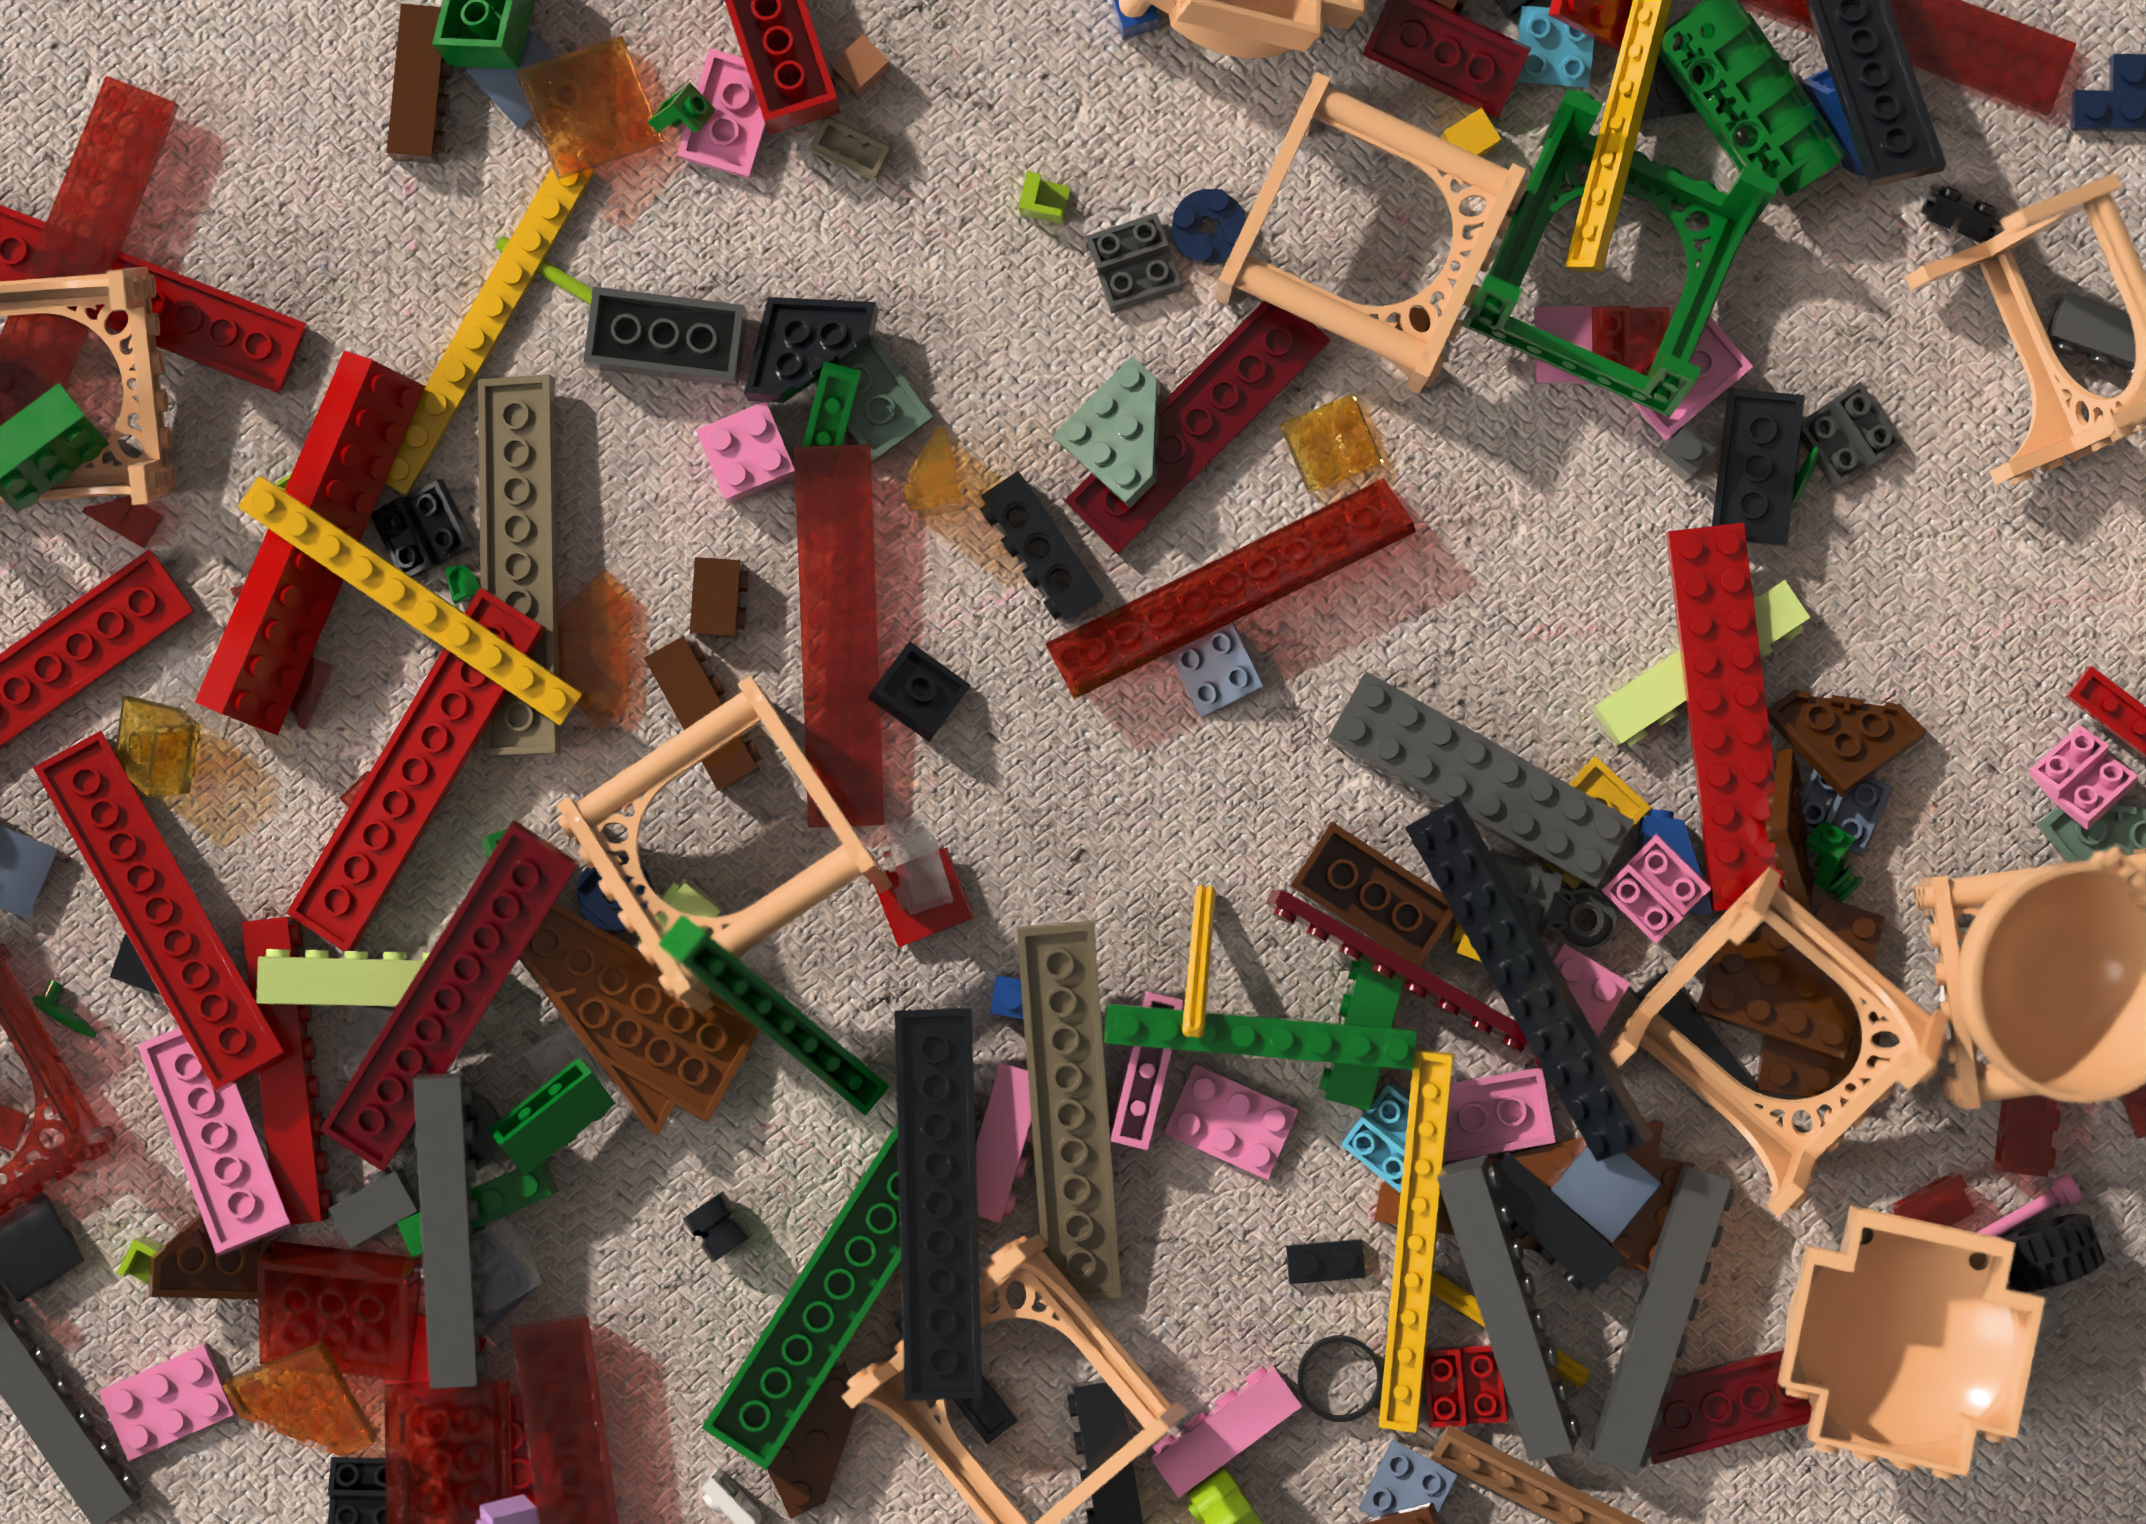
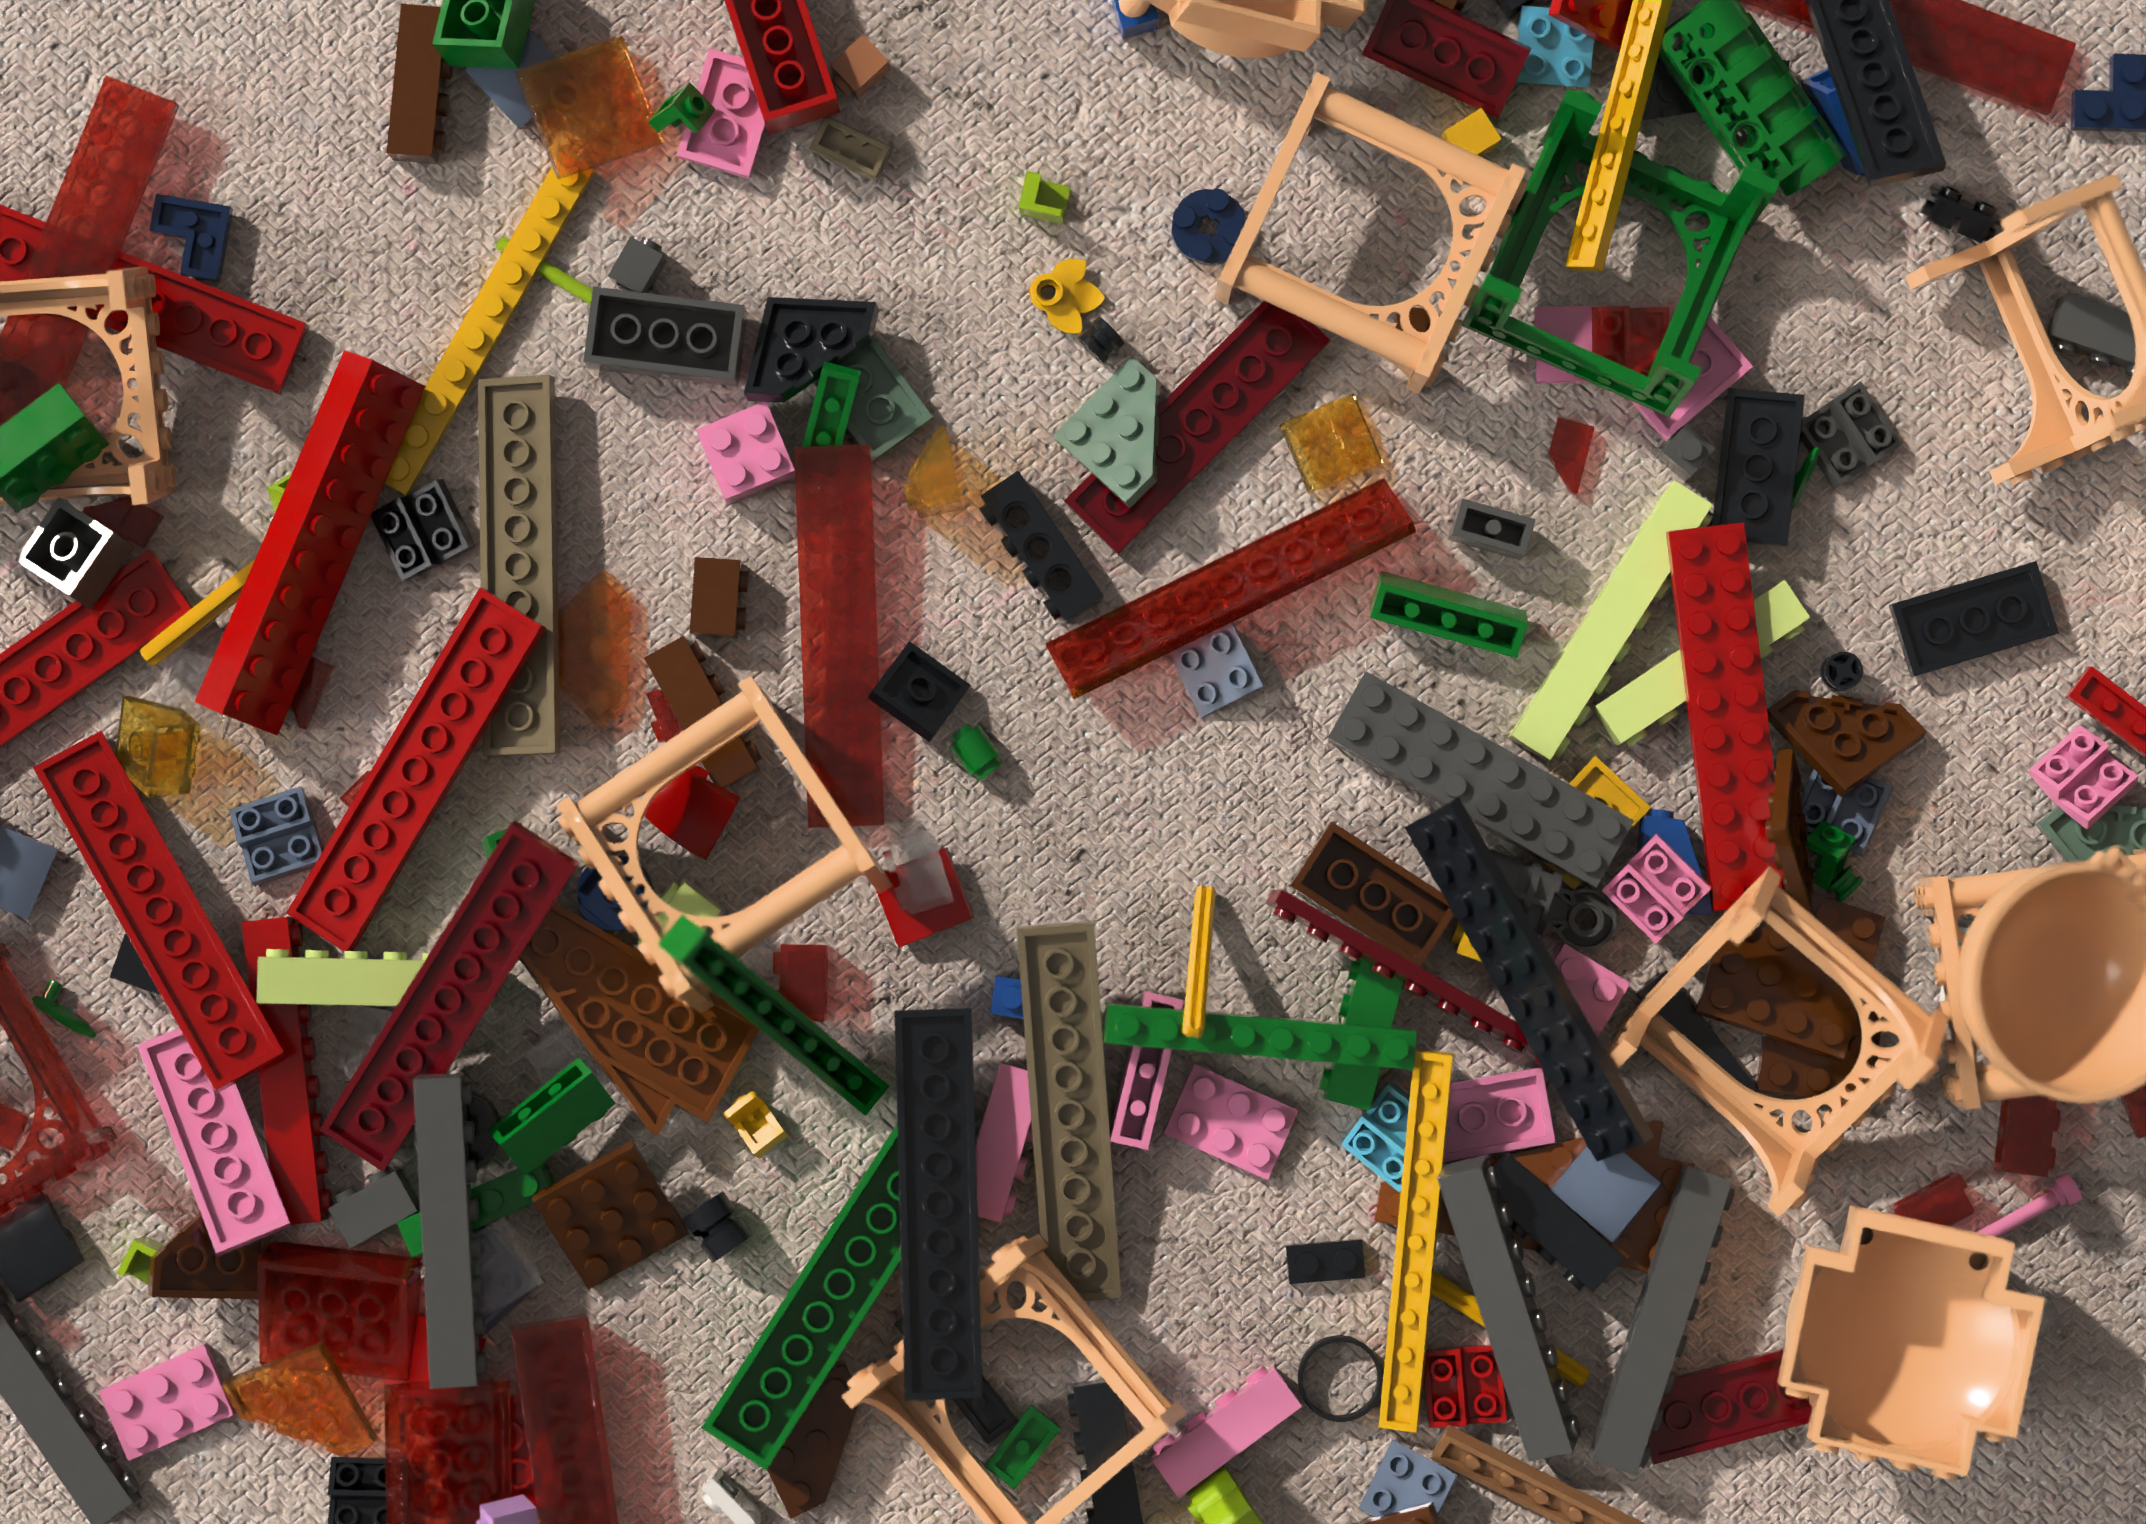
(74, 553): none -> dark grey brick
(196, 618): none -> yellow axle
(203, 227): none -> dark blue plate
(277, 835): none -> sand blue slope
(409, 600): yellow plate -> none
(461, 583): green tile -> none
(610, 1214): none -> reddish brown plate
(638, 265): none -> dark grey brick
(665, 725): none -> clear red plate
(692, 811): none -> red slope
(755, 1123): none -> yellow bracket
(804, 978): none -> clear red brick
(975, 751): none -> green brick
(1022, 1446): none -> green plate
(1072, 295): none -> yellow plate
(1100, 340): none -> black wheel
(1134, 262): dark grey slope -> none
(1448, 614): none -> green brick
(1491, 529): none -> dark grey brick
(1569, 451): none -> clear red tile
(1607, 626): none -> yellowish green brick
(1846, 666): none -> black wheel
(1973, 619): none -> black plate
(2054, 1253): black tyre -> none

